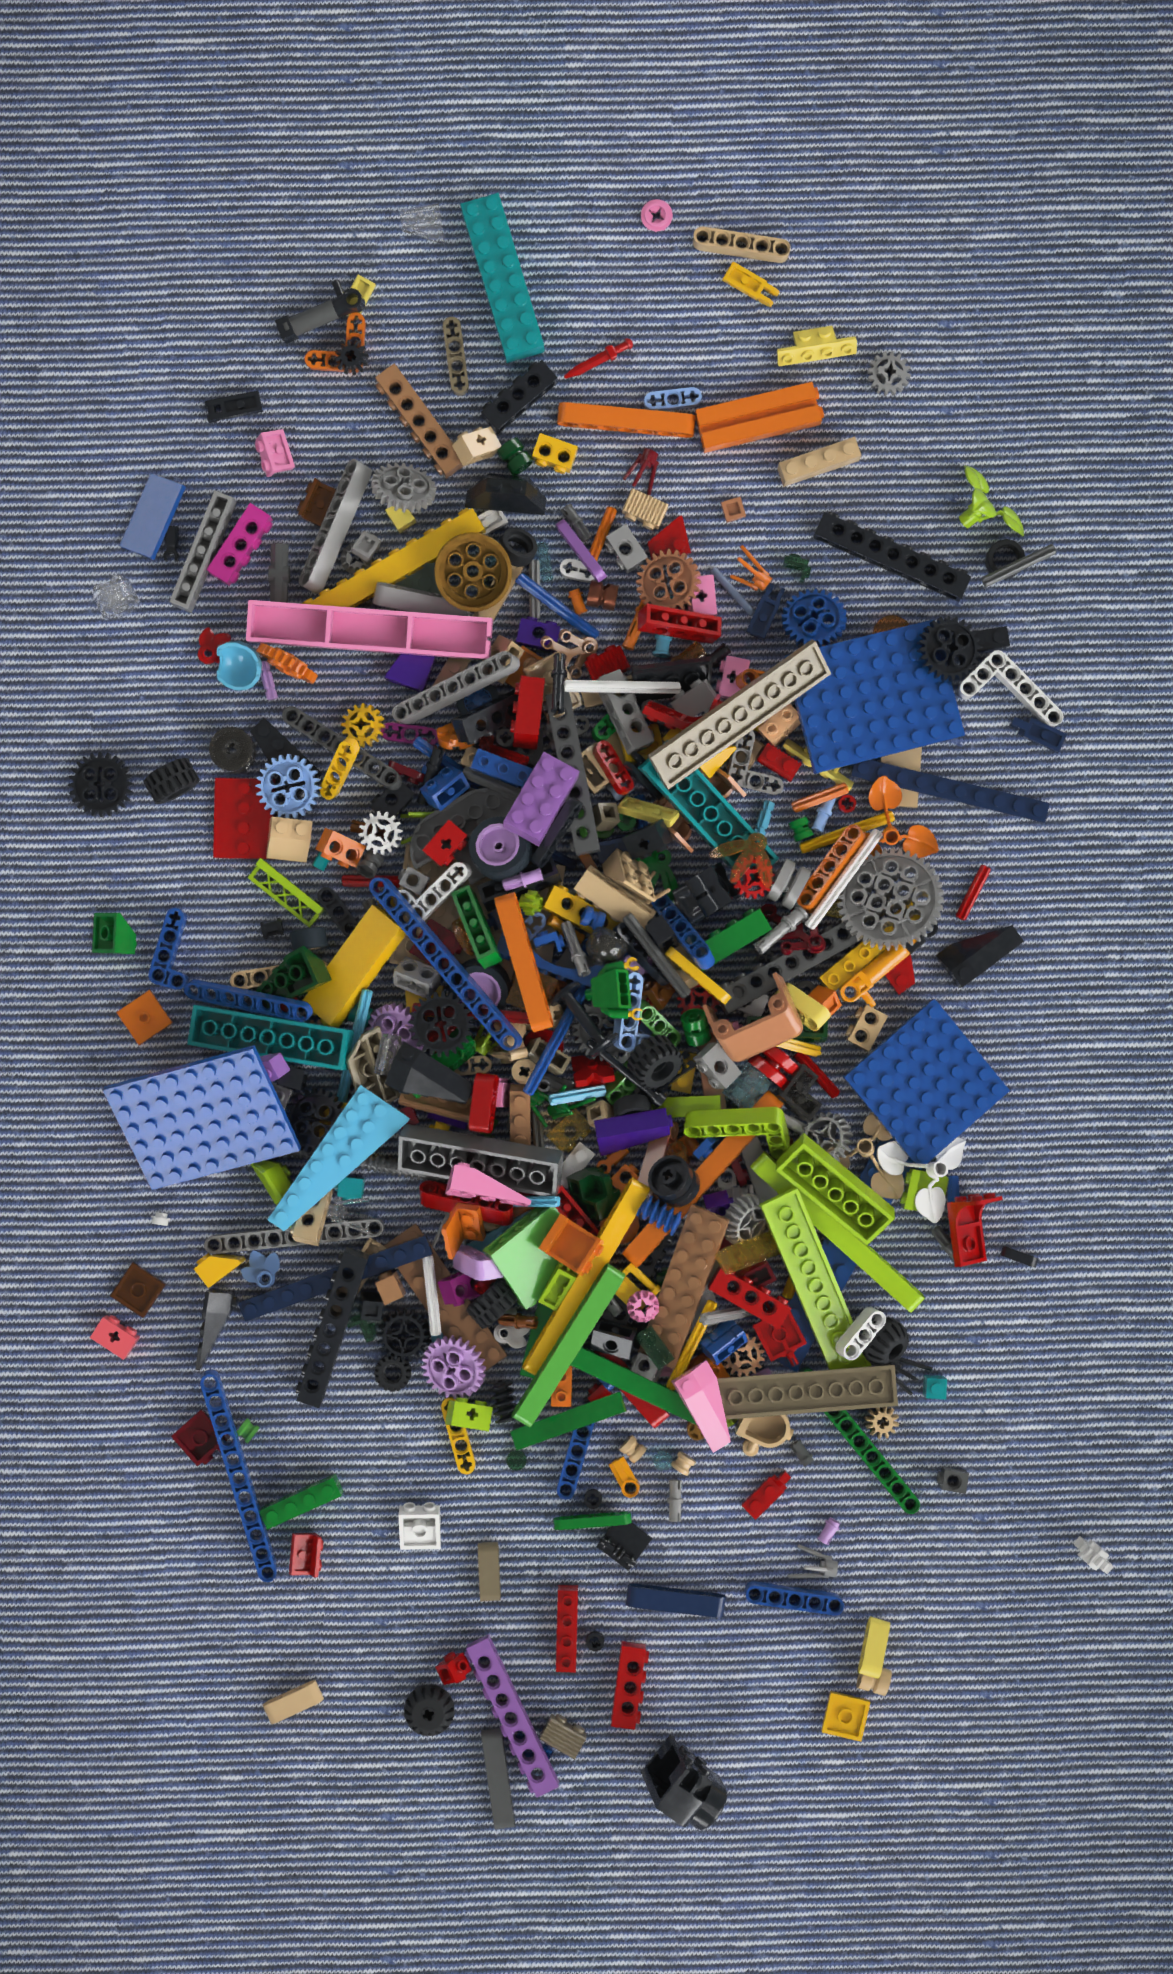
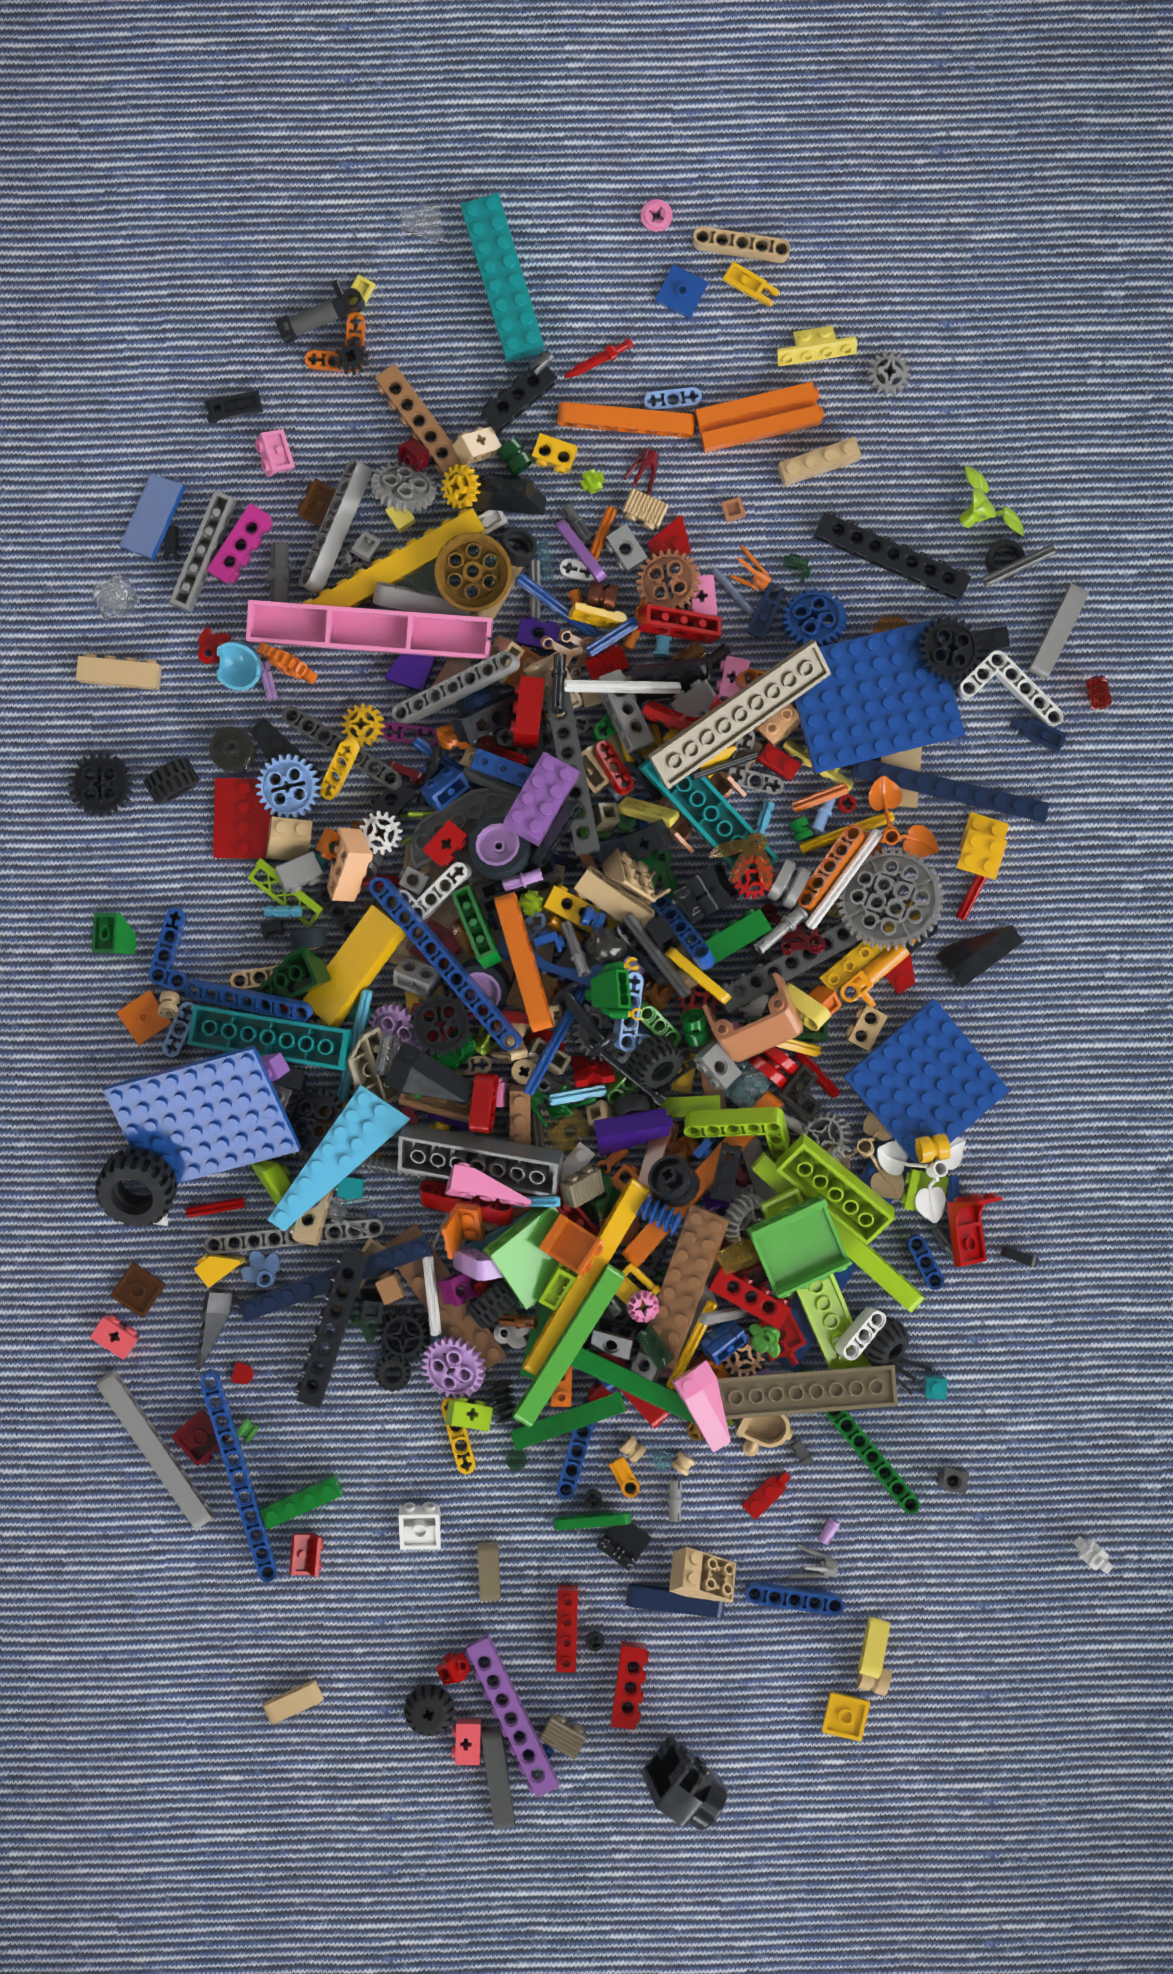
(118, 672): none -> tan brick
(130, 1207): none -> black tyre
(155, 1449): none -> light grey beam
(168, 1006): none -> tan wheel
(168, 1041): none -> light blue beam
(215, 1207): none -> red axle
(242, 1373): none -> red tile
(283, 911): none -> medium azure axle
(299, 873): none -> light grey brick
(350, 865): none -> light nougat wedge
(413, 454): none -> dark red brick
(453, 356): dark tan beam -> none
(460, 486): none -> yellow gear
(470, 1753): none -> coral brick
(542, 361): none -> dark grey pin
(582, 1186): none -> dark tan brick
(592, 481): none -> lime gear
(596, 616): none -> yellow hinge
(612, 636): none -> blue axle
(681, 291): none -> blue plate
(702, 1575): none -> tan slope
(724, 765): none -> black bar
(725, 1172): none -> black plate
(765, 1339): none -> bright green plate
(799, 1246): none -> bright green panel
(886, 1427): tan gear -> none
(918, 1254): none -> blue beam
(930, 1148): none -> yellow wheel
(982, 846): none -> yellow bracket
(1058, 631): none -> light grey beam
(1098, 692): none -> clear red gear

